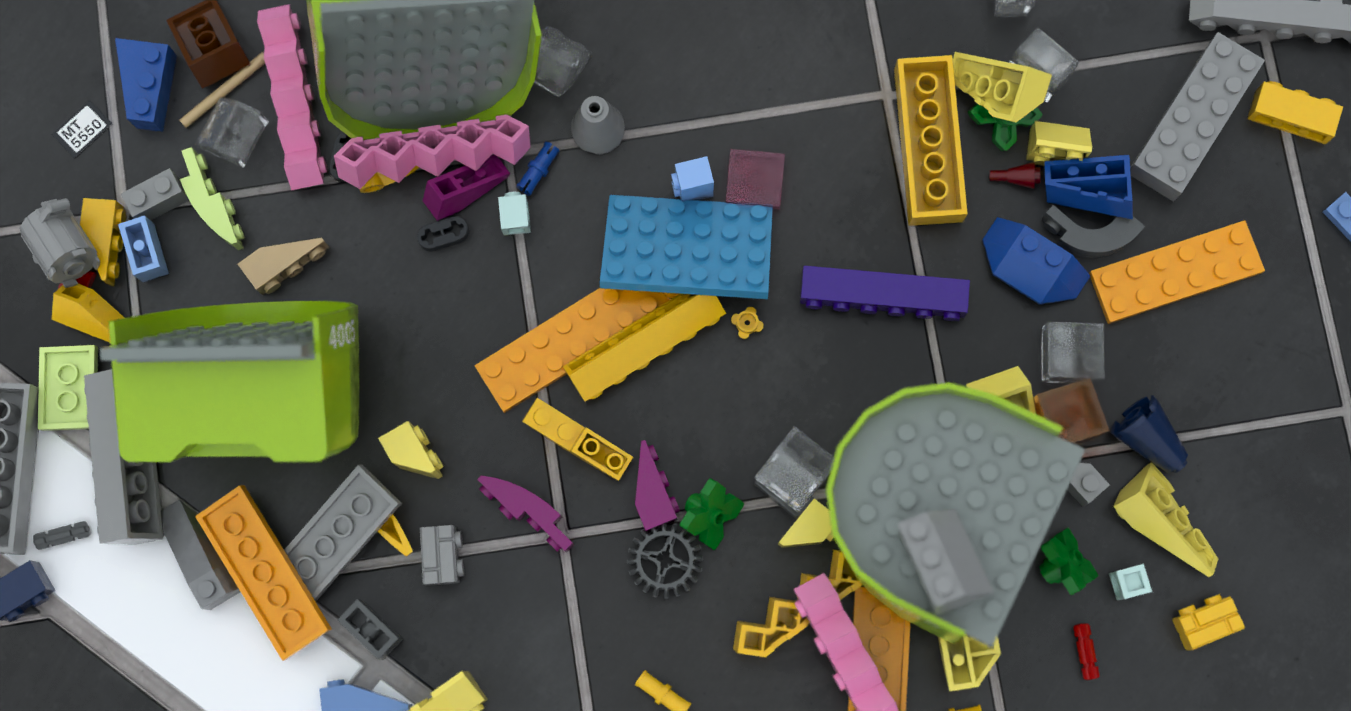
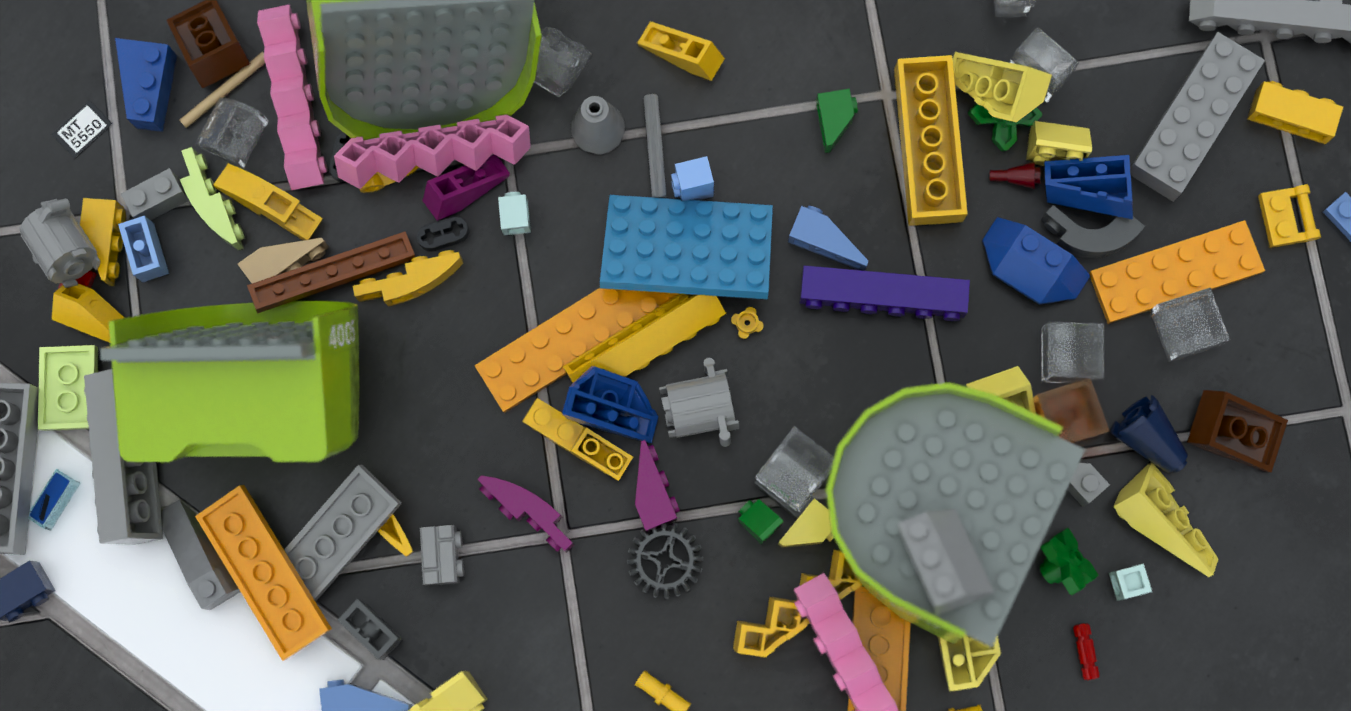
(53, 500): none -> slope
(61, 535): dark grey axle -> none
(268, 200): none -> yellow slope
(331, 272): none -> dark orange plate
(409, 452): light yellow slope -> none
(421, 277): none -> yellow slope
(538, 168): blue pin -> none
(611, 405): none -> blue wedge
(655, 148): none -> light grey axle
(682, 49): none -> yellow slope
(700, 405): none -> light grey container
(709, 511): green plant -> none
(755, 178): clear pink plate -> none
(759, 520): none -> green slope
(820, 235): none -> medium blue slope
(835, 115): none -> green slope
(1189, 324): none -> clear brick
(1207, 622): yellow brick -> none
(1237, 430): none -> reddish brown slope
(1280, 218): none -> yellow plate

